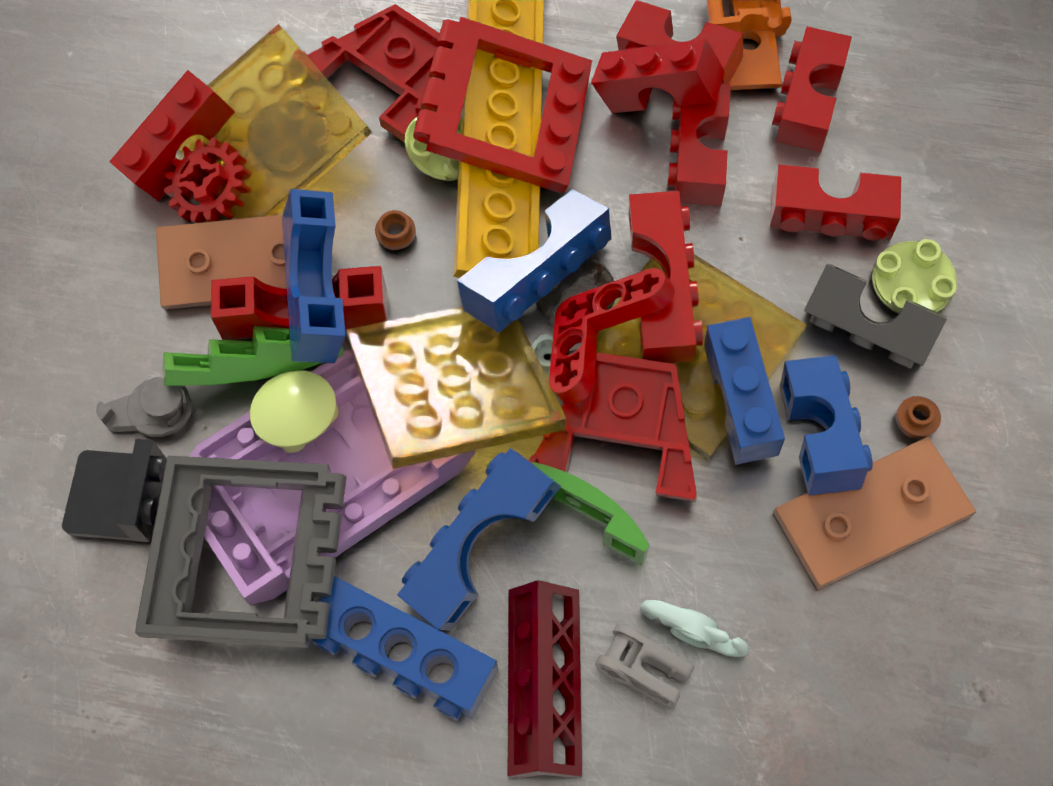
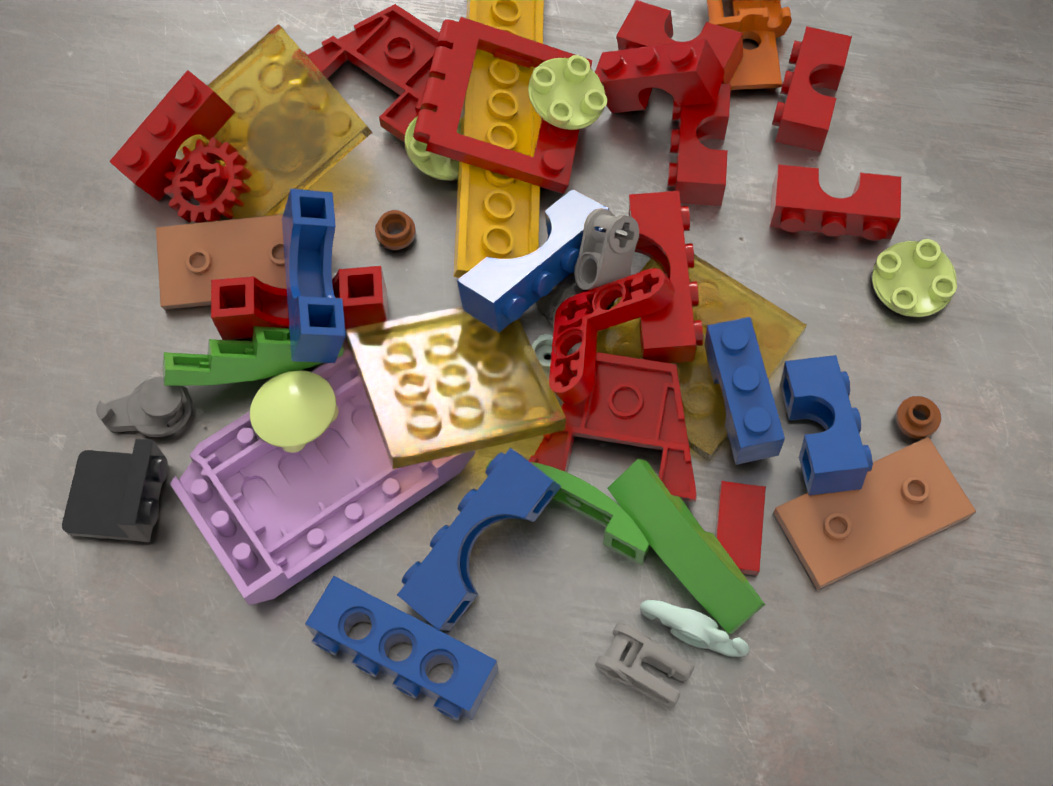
(179, 541): dark grey hinge -> none
(535, 677): dark red fence -> none
(567, 92): none -> yellowish green dish
(606, 254): none -> light grey piece
(685, 547): none -> bright green slope
(741, 524): none -> red tile
(906, 336): dark grey arch -> none

